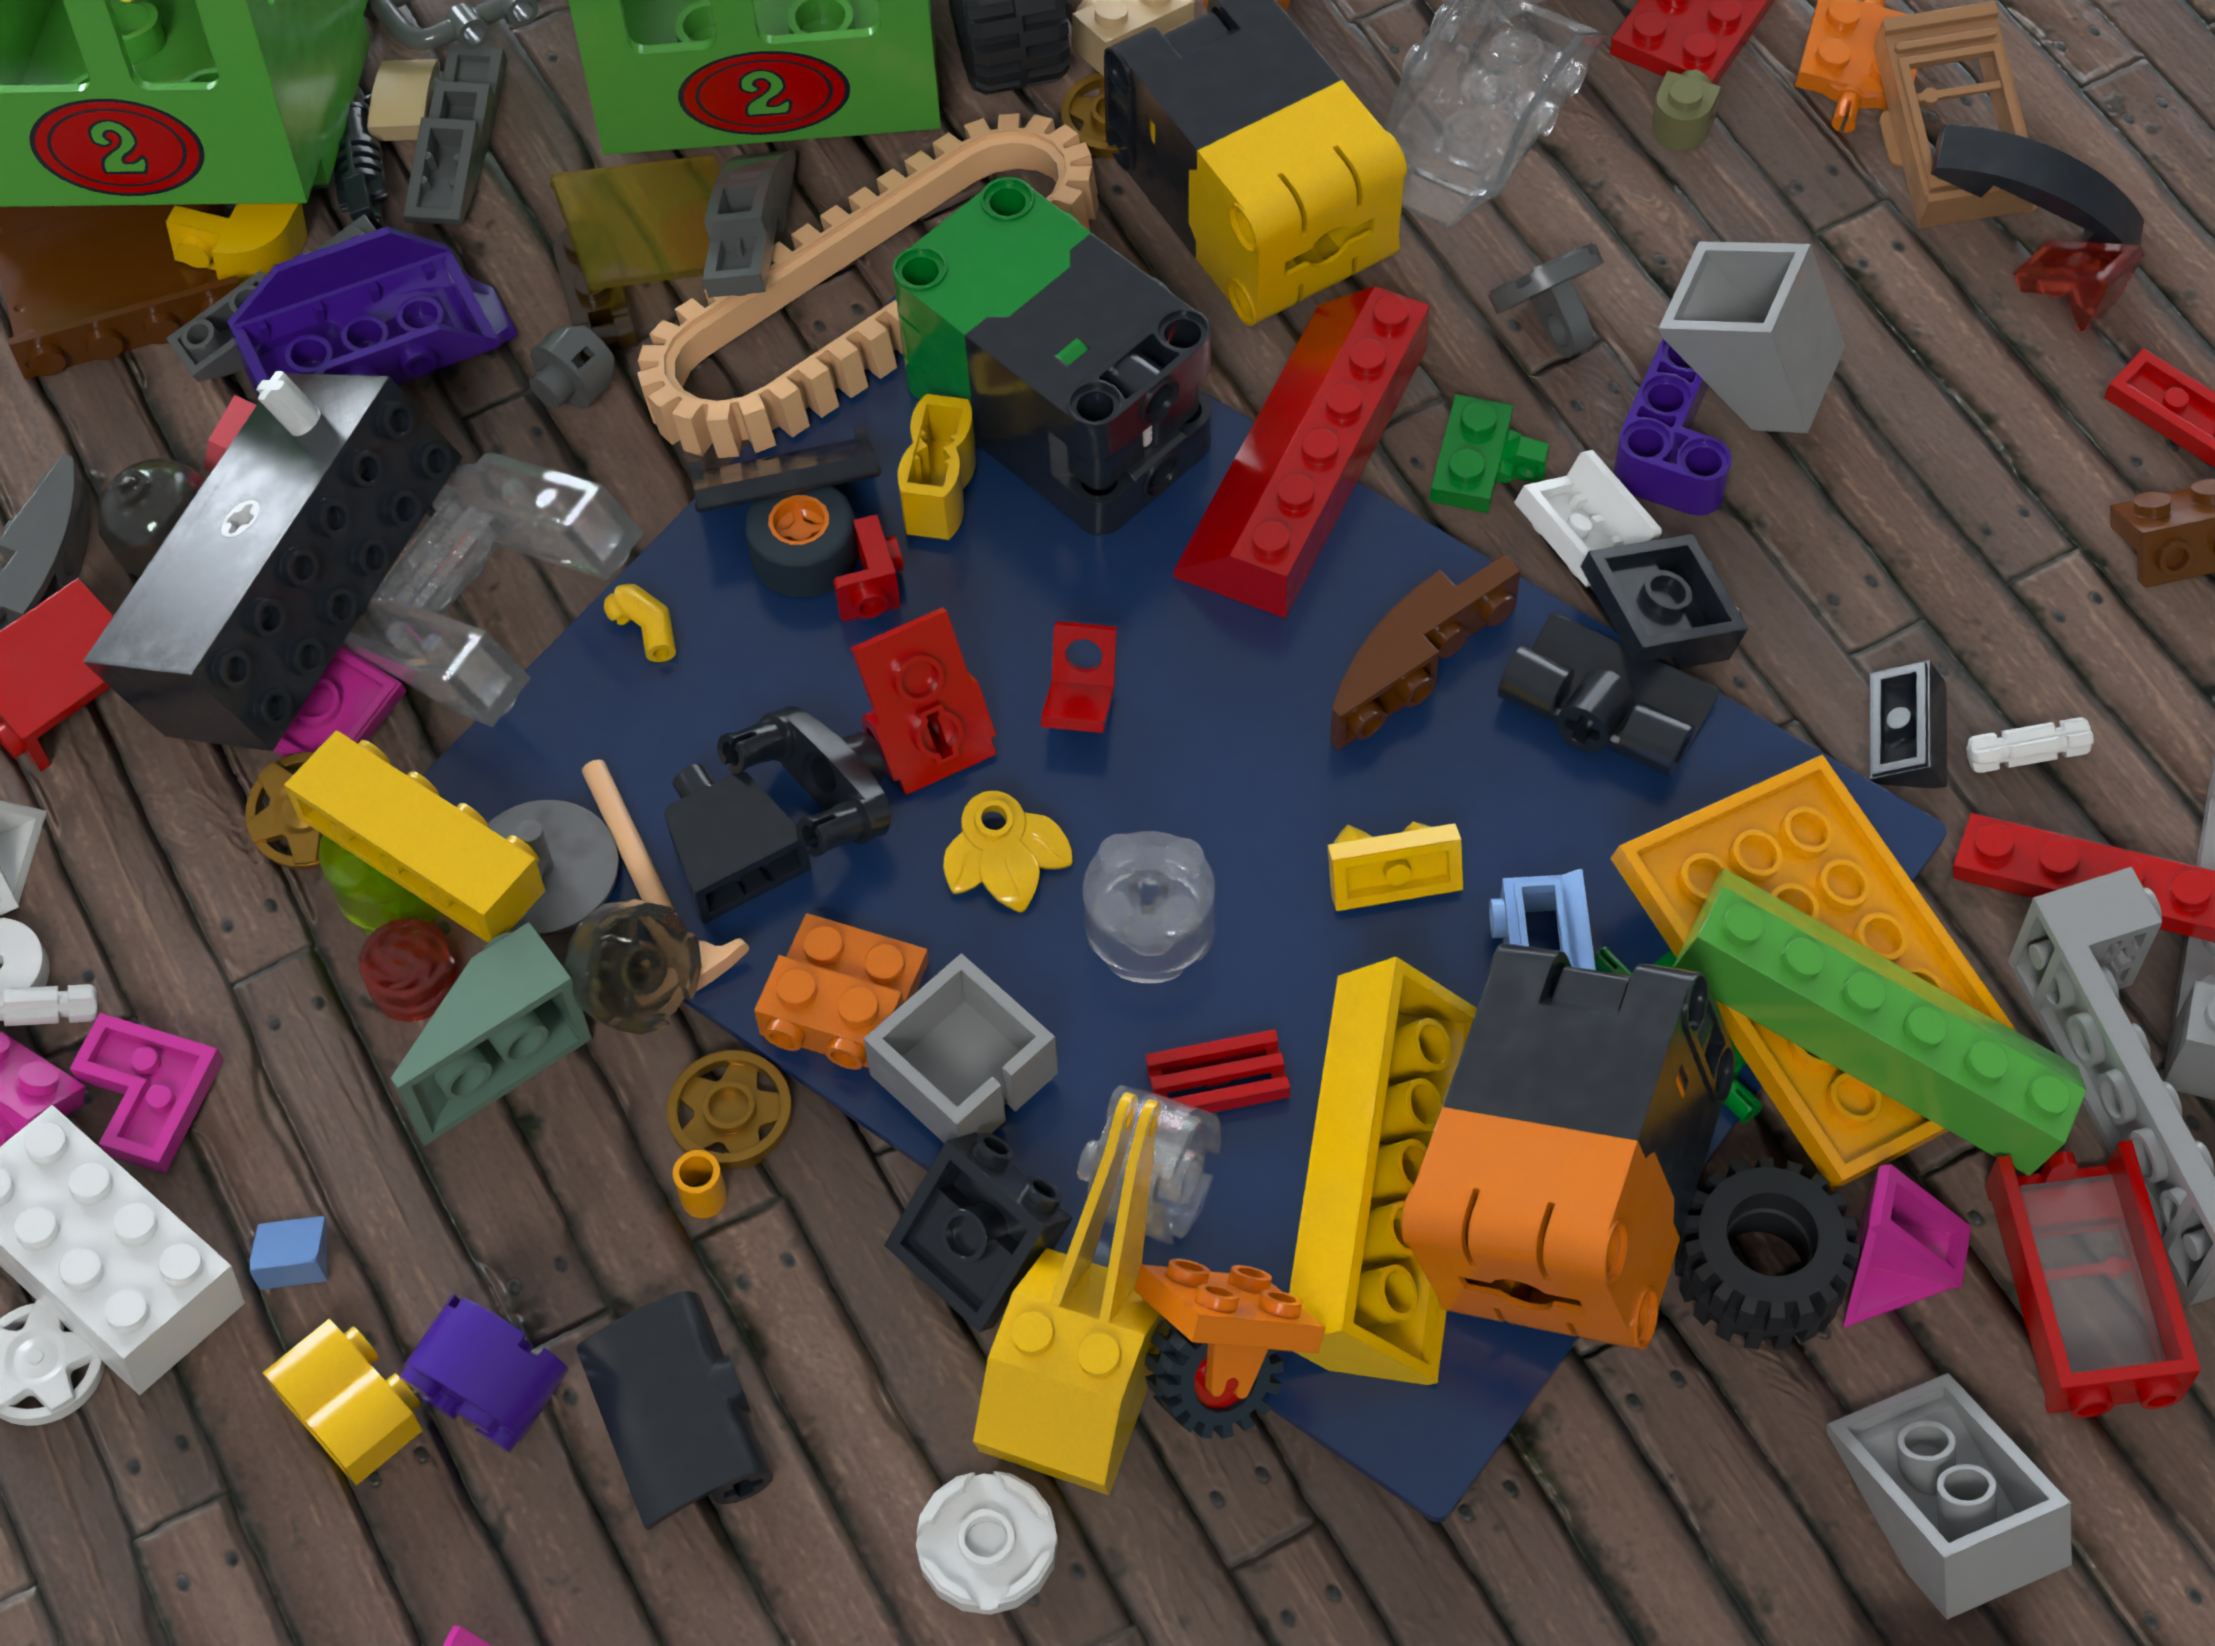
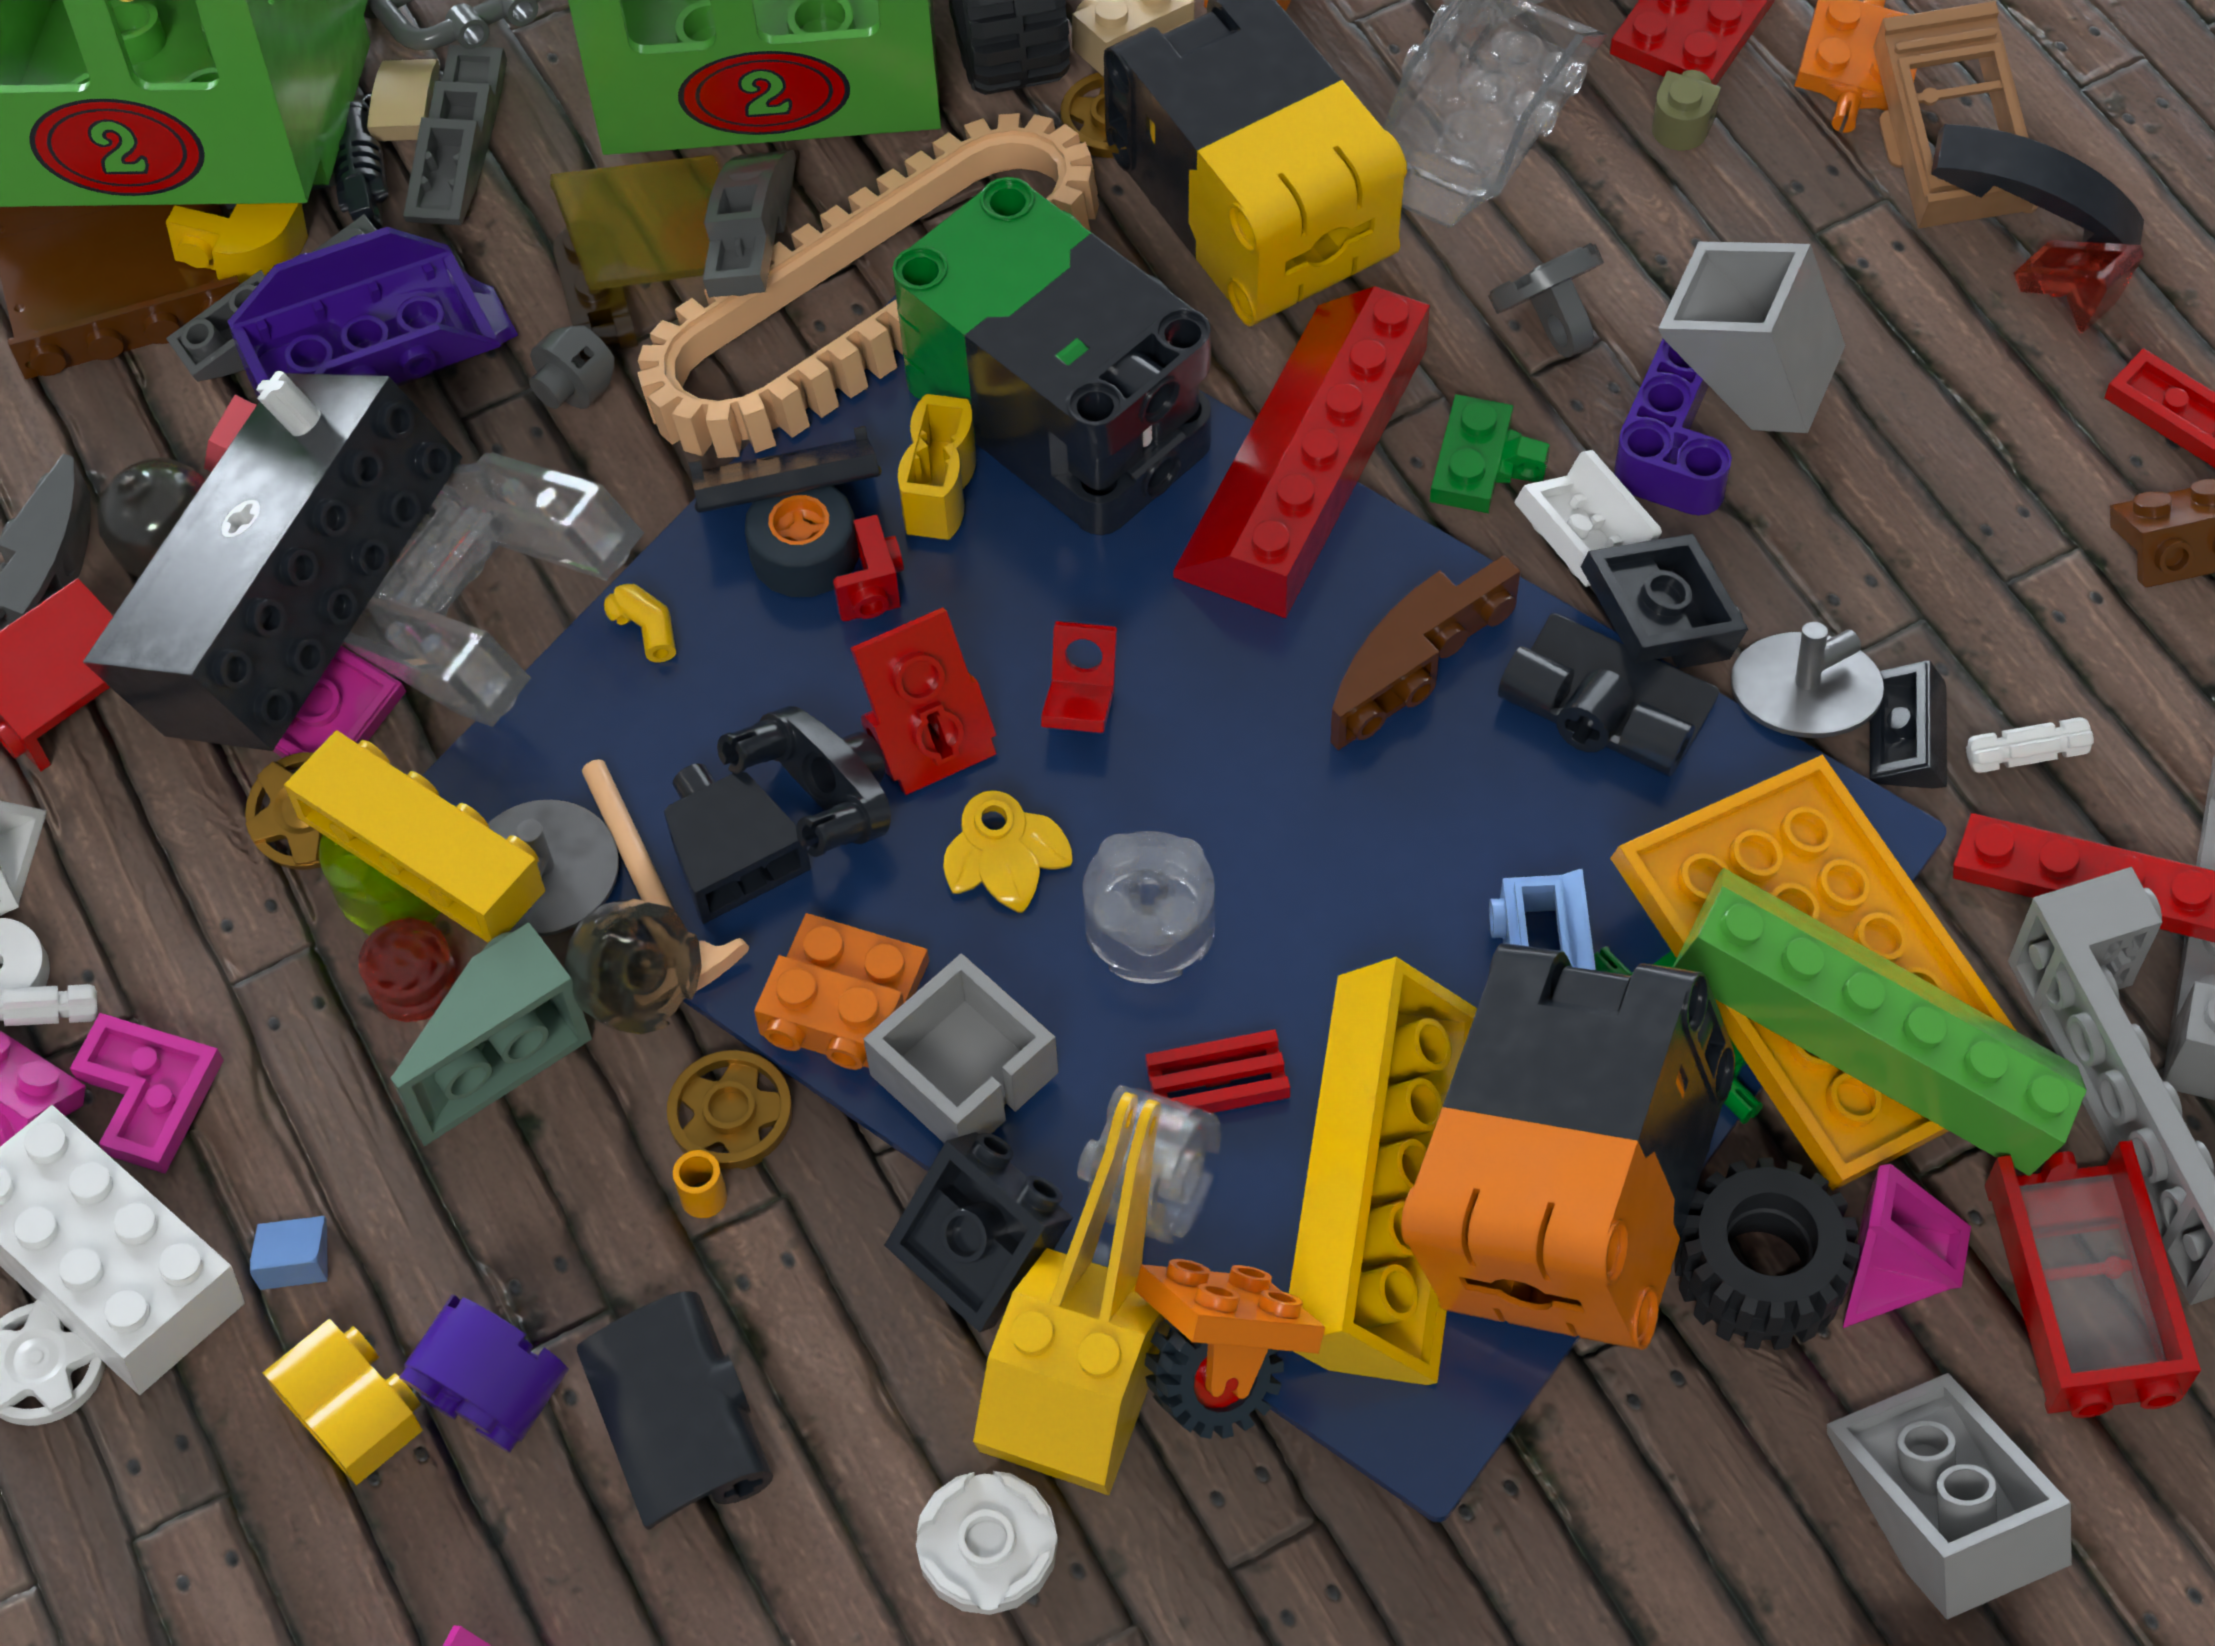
(1394, 866): yellow tile -> none
(1808, 682): none -> flat silver shield

